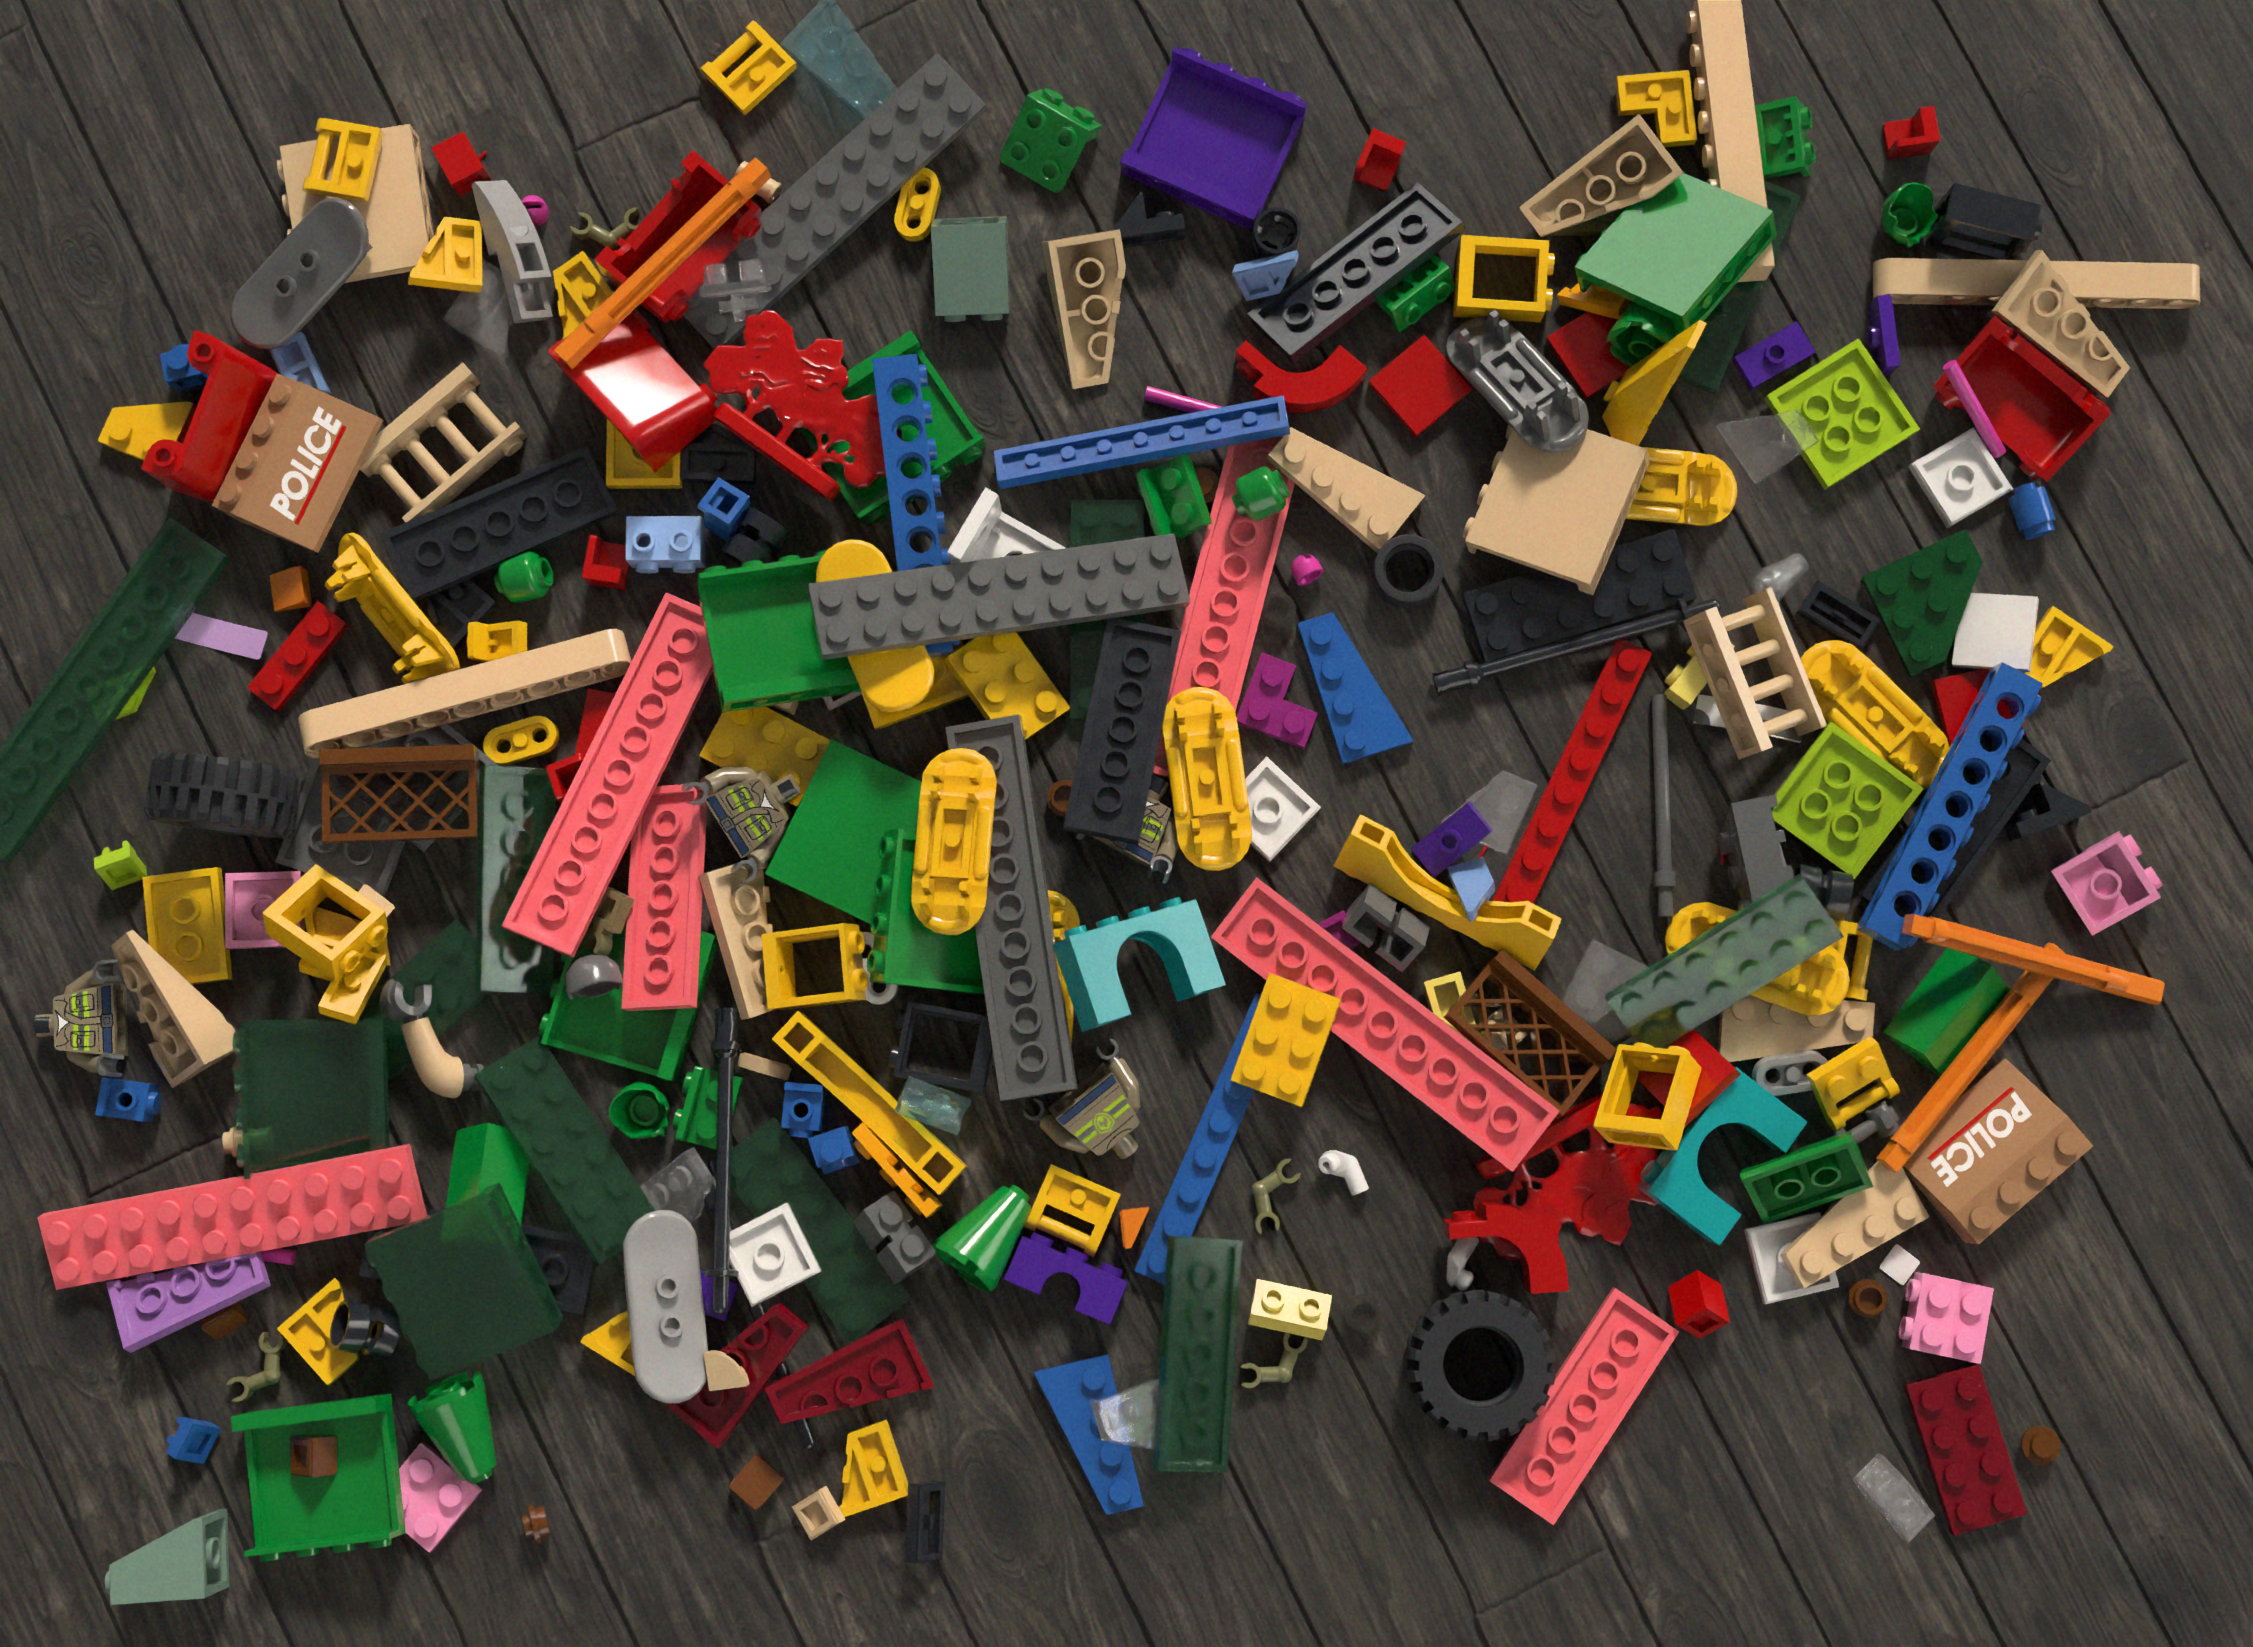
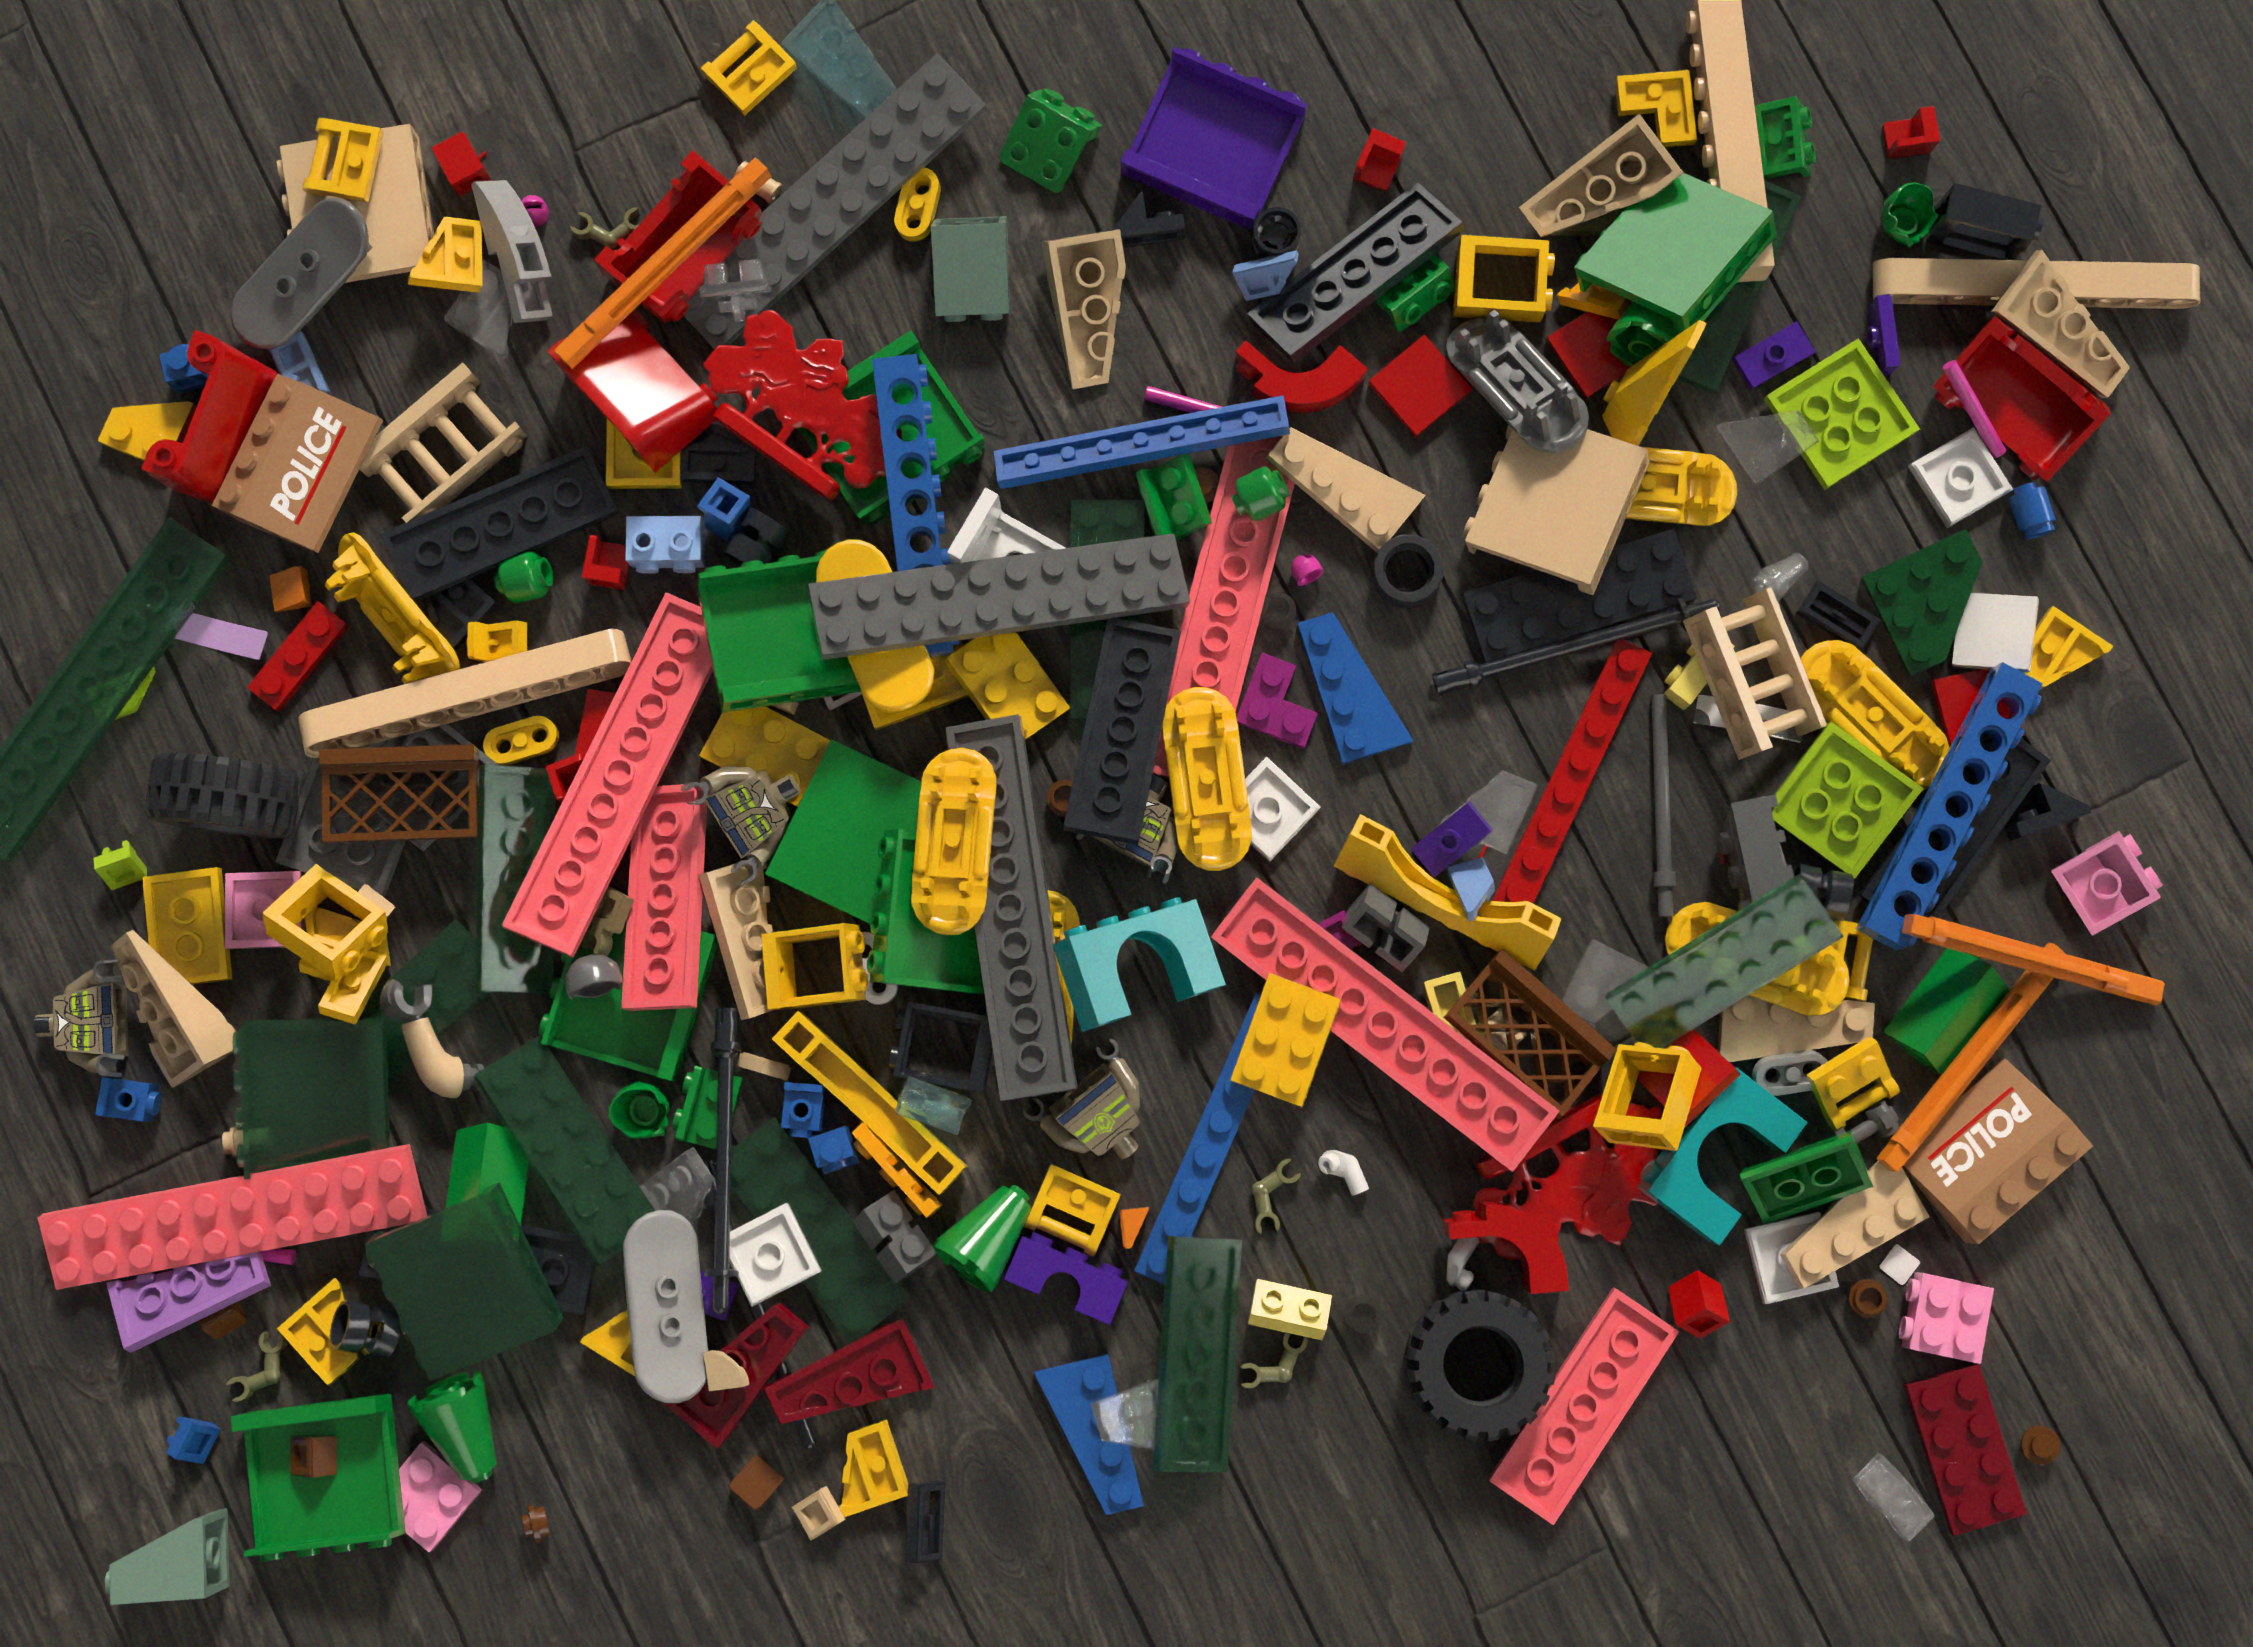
(579, 291): yellow wing -> none

